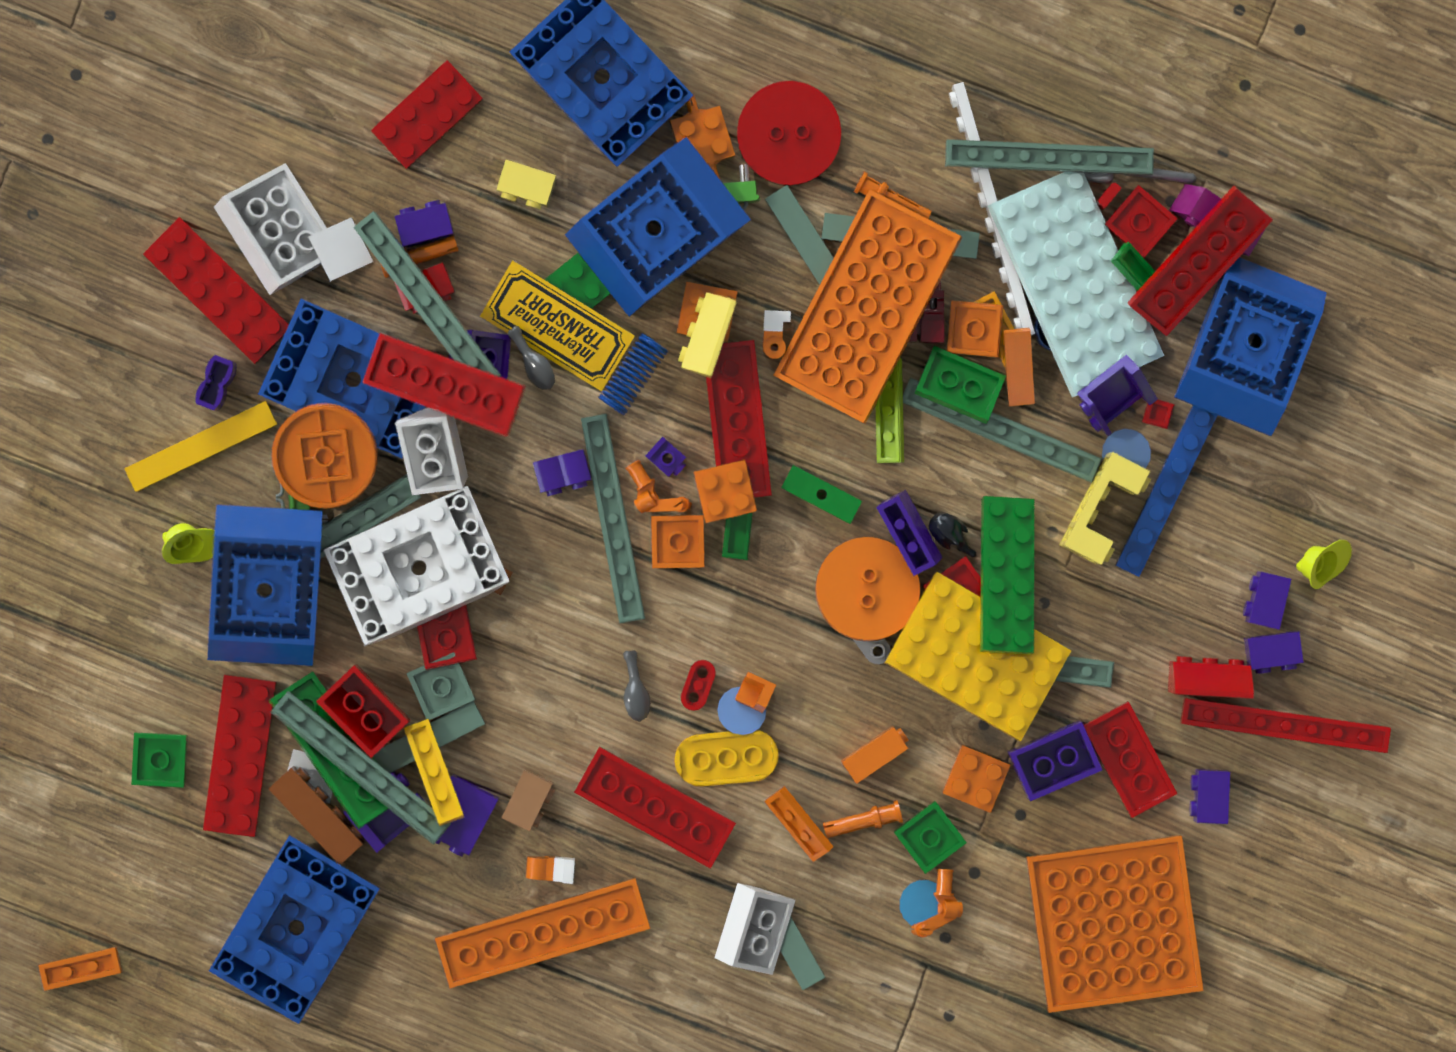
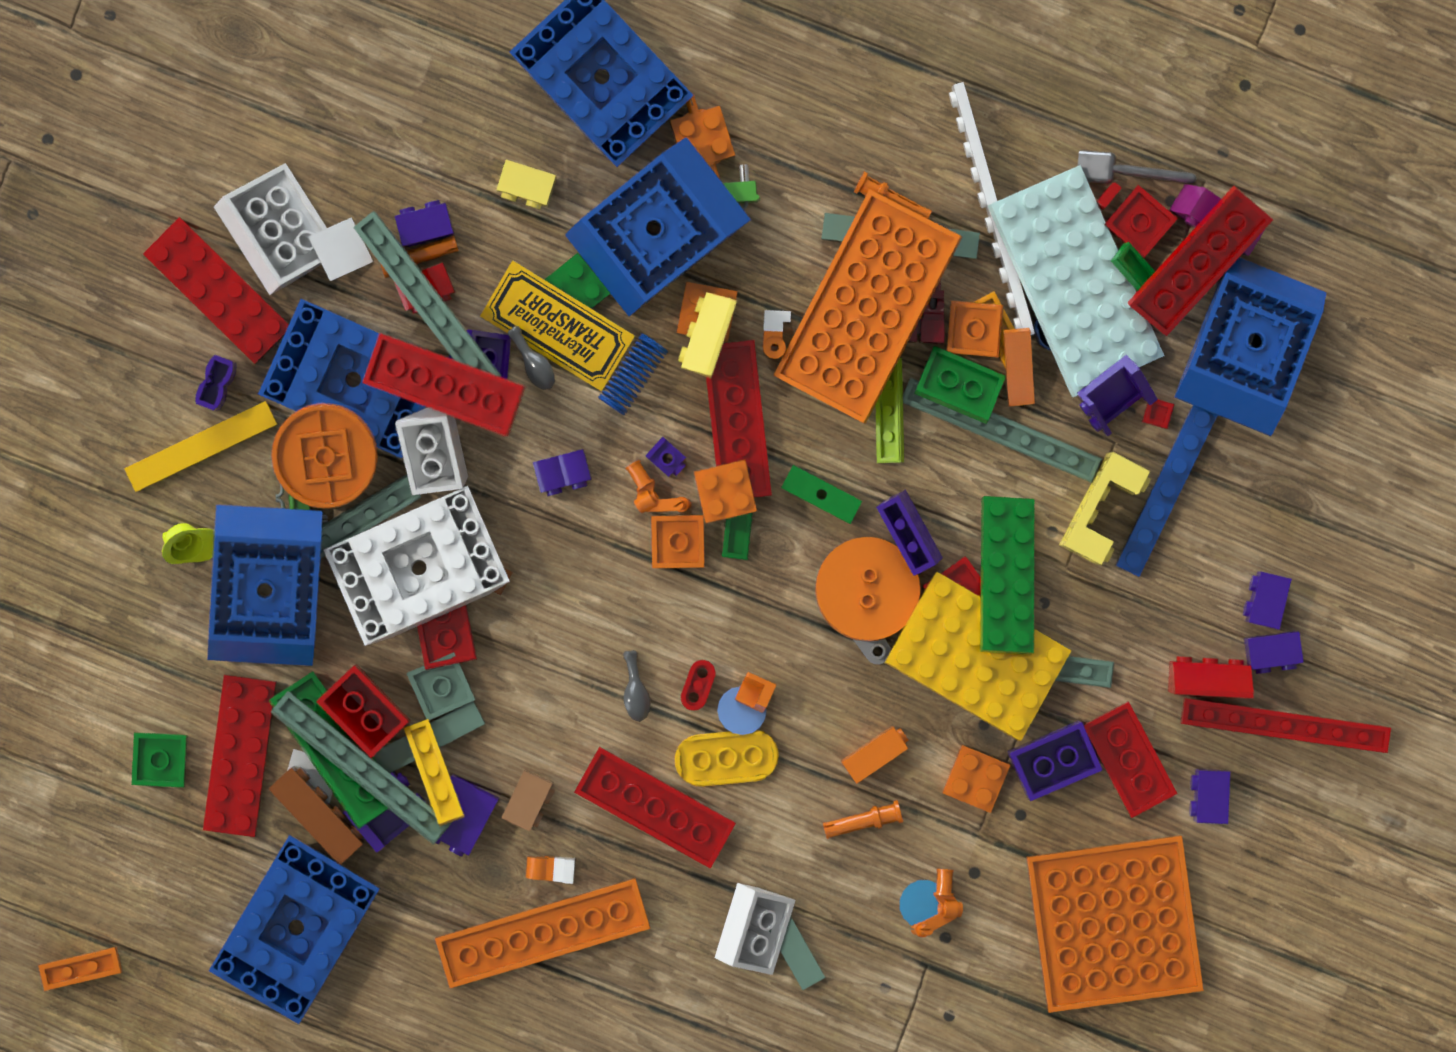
(427, 114): red plate -> none
(612, 518): sand green tile -> none
(789, 133): red plate -> none
(798, 824): orange plate -> none
(800, 232): sand green tile -> none
(930, 837): green plate -> none
(949, 530): black piece -> none
(1049, 157): sand green tile -> none
(1129, 445): medium blue sticker -> none
(1325, 563): neon yellow piece -> none

